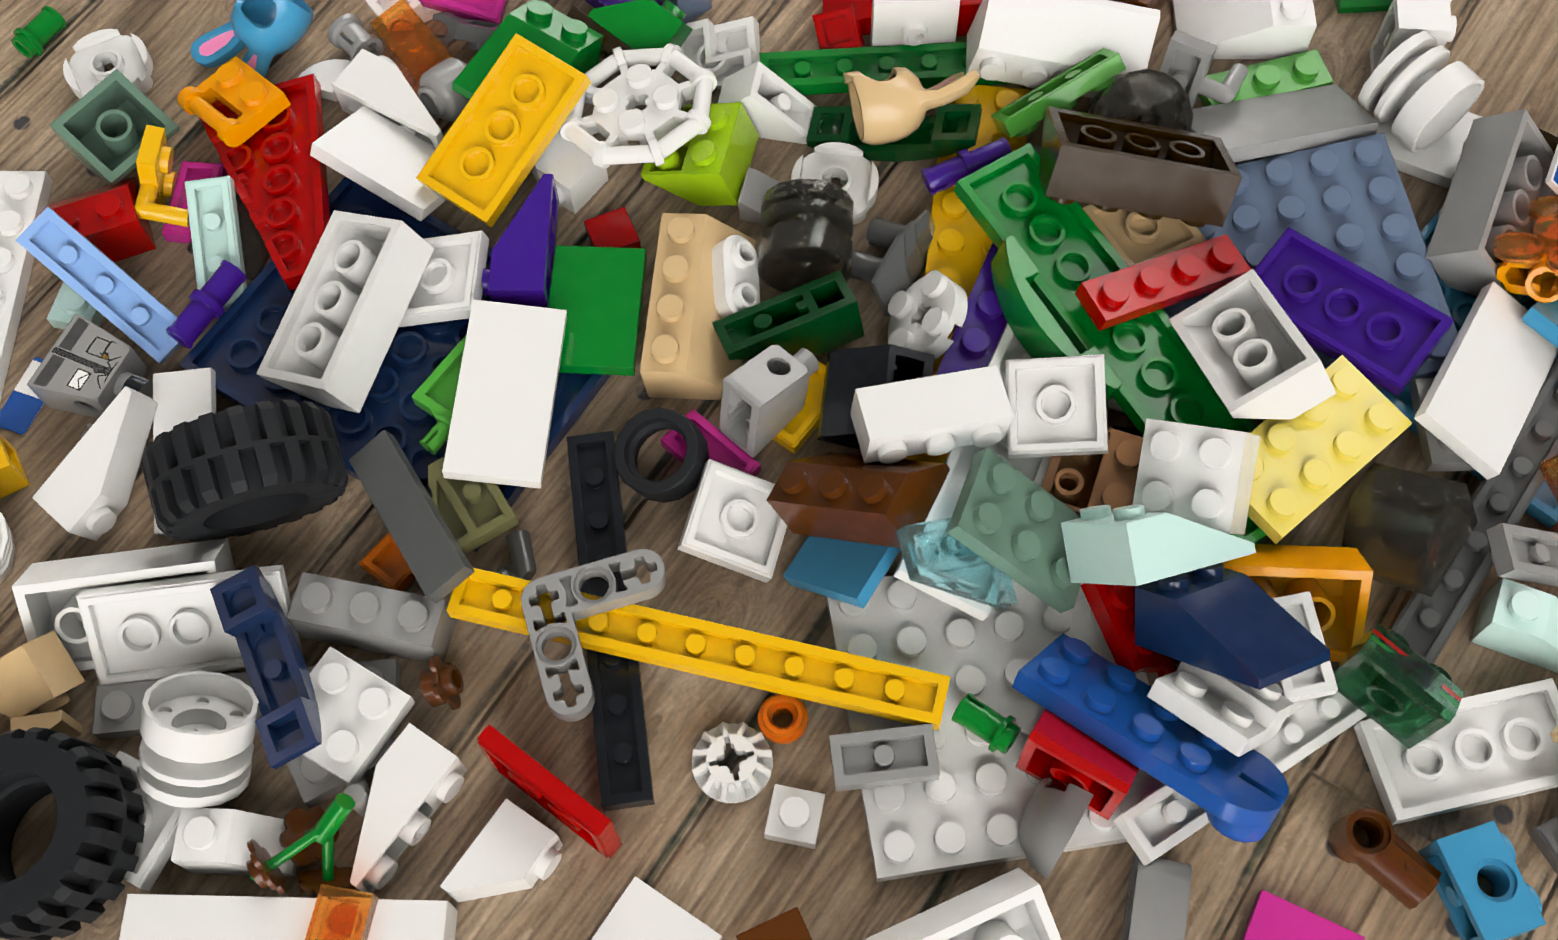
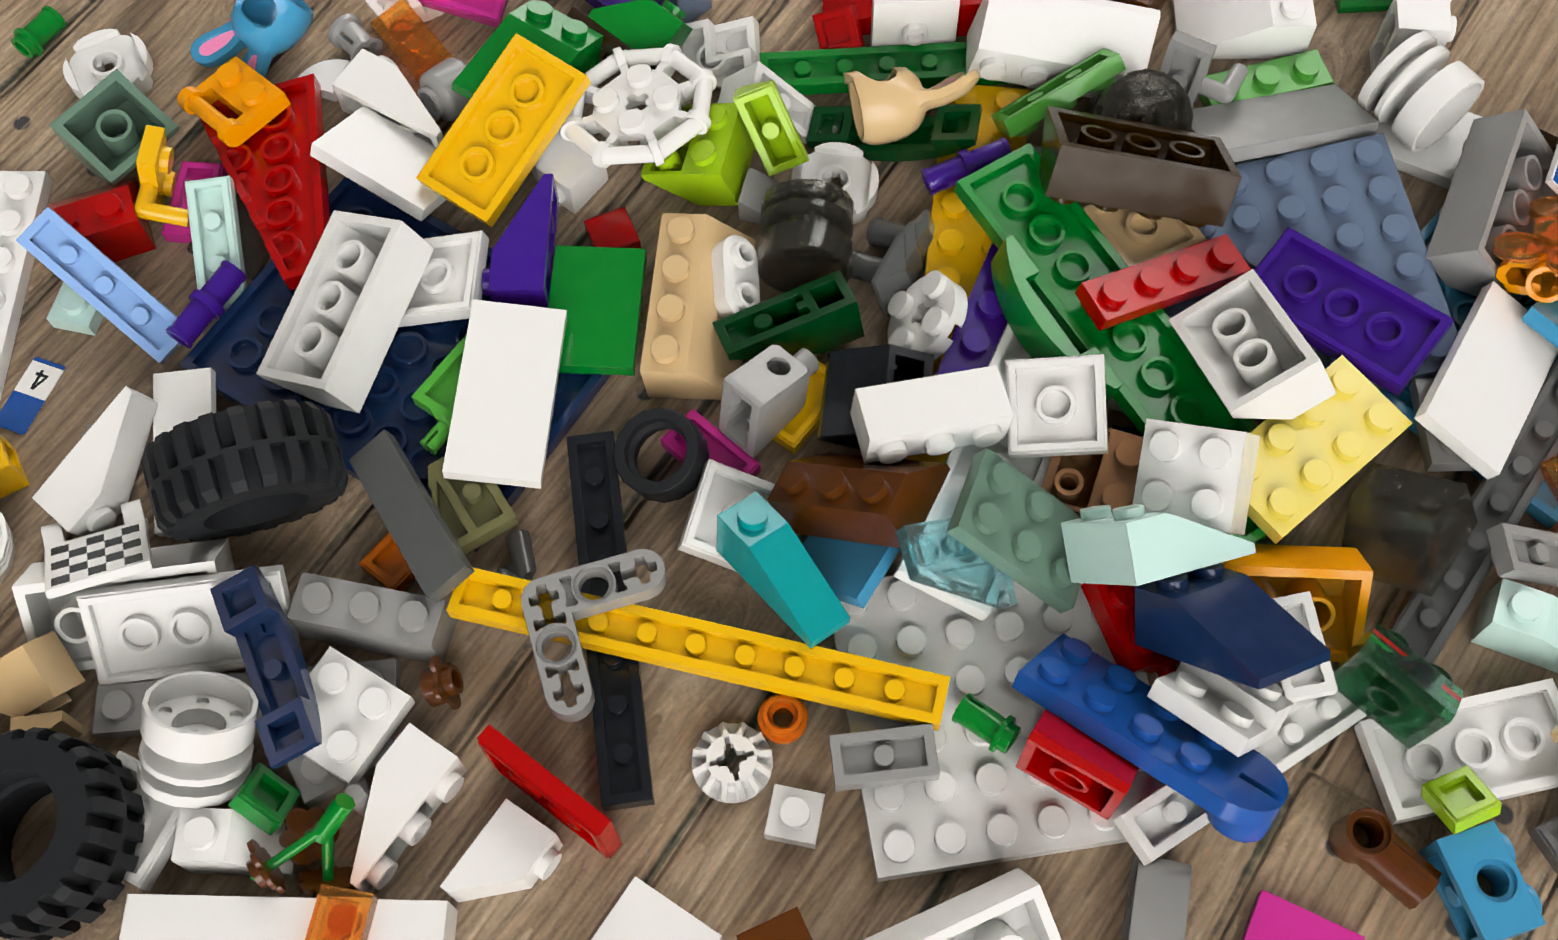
(88, 370): light grey torso -> none
(97, 556): none -> white flag
(264, 799): none -> green tile
(470, 30): dark grey plate -> none
(770, 126): none -> lime slope
(779, 568): none -> teal slope
(1050, 822): light grey brick -> none
(1461, 799): none -> lime tile

